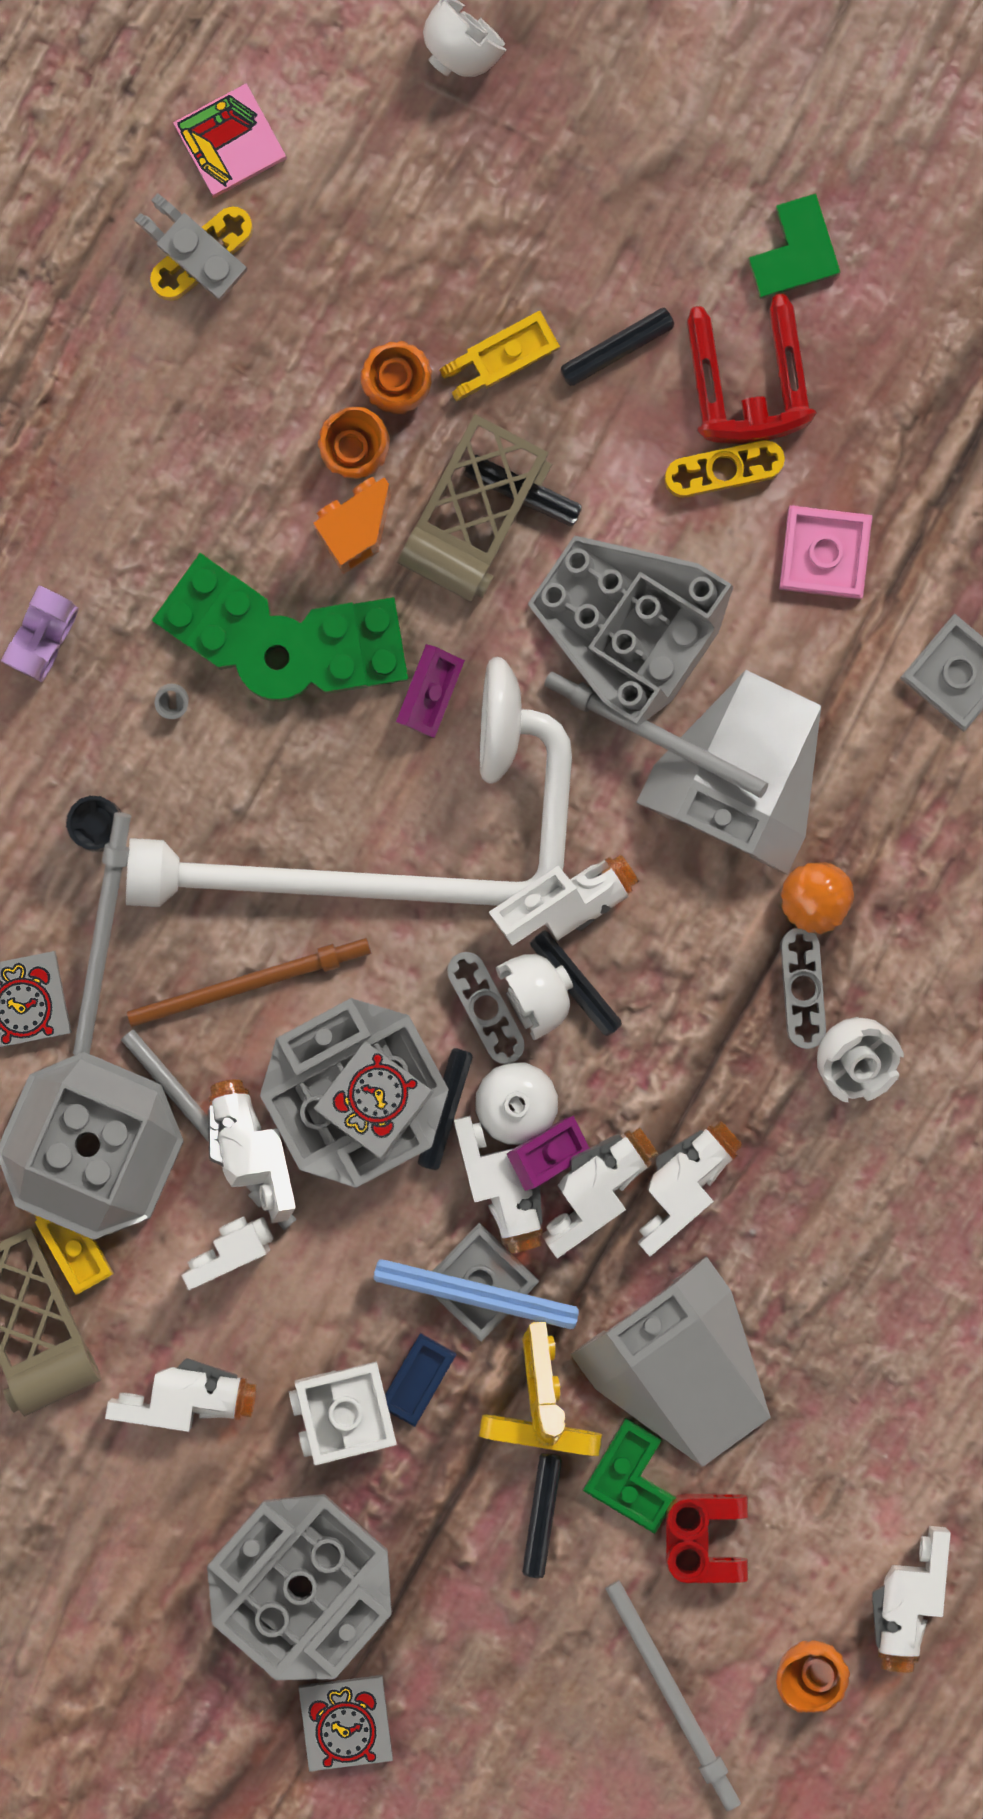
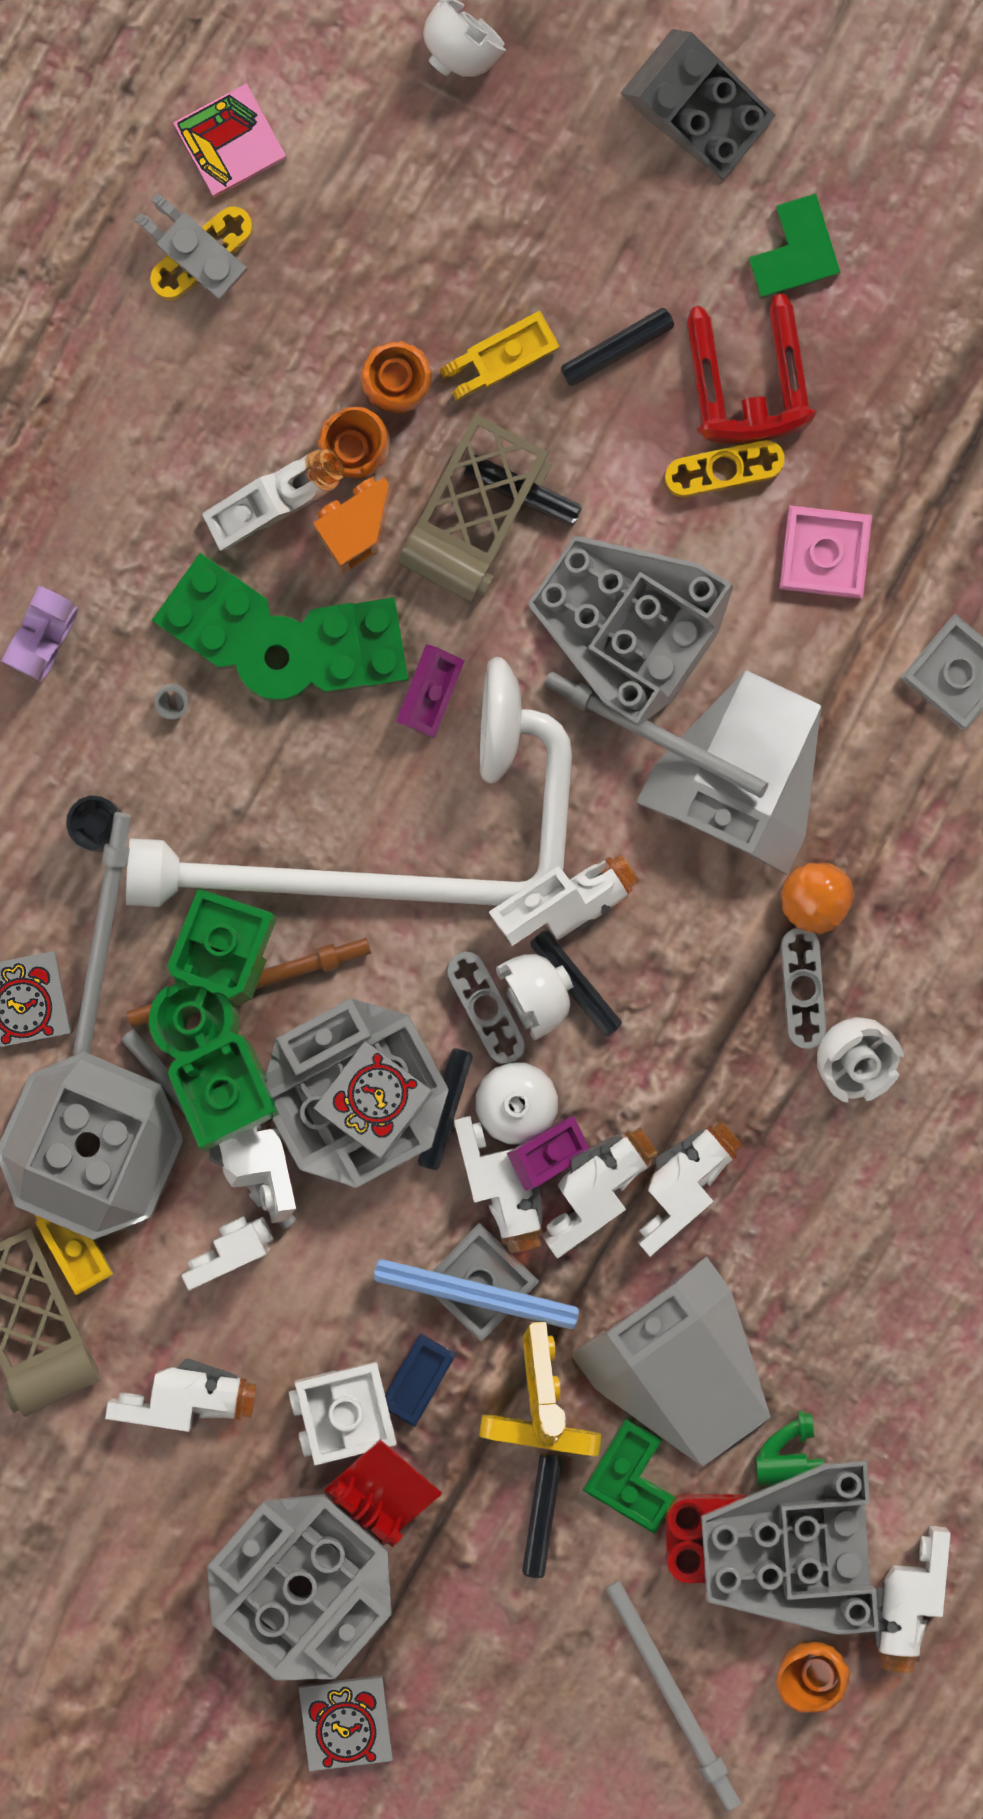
(214, 972): none -> green plate
(273, 497): none -> white plate
(382, 1492): none -> red hinge
(698, 102): none -> dark grey slope
(775, 1468): none -> green plant
(796, 1551): none -> light grey wedge

